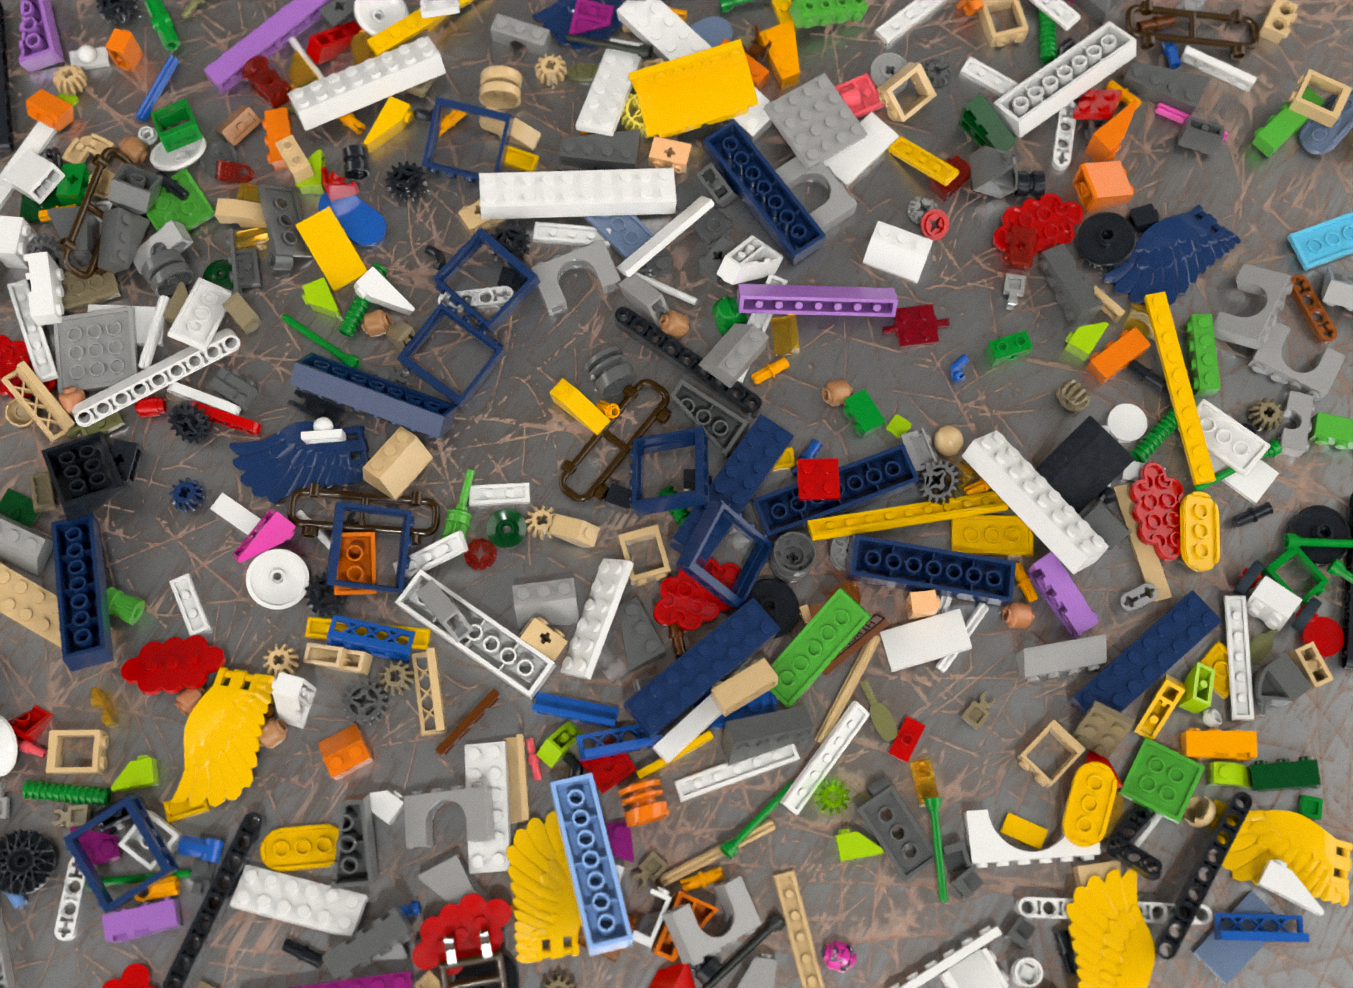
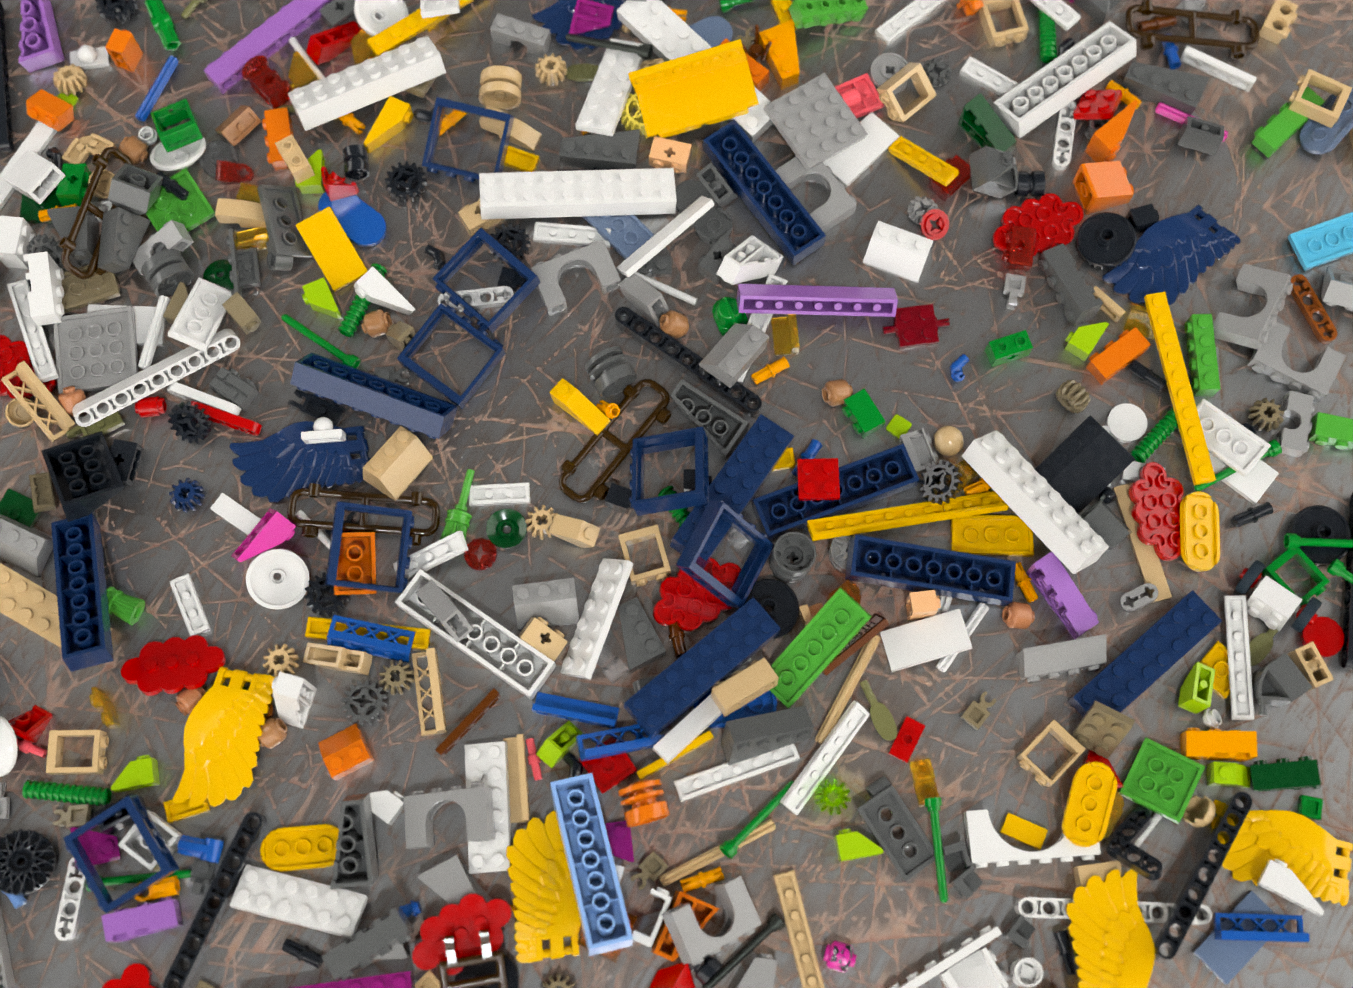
(1160, 707): yellow slope -> none

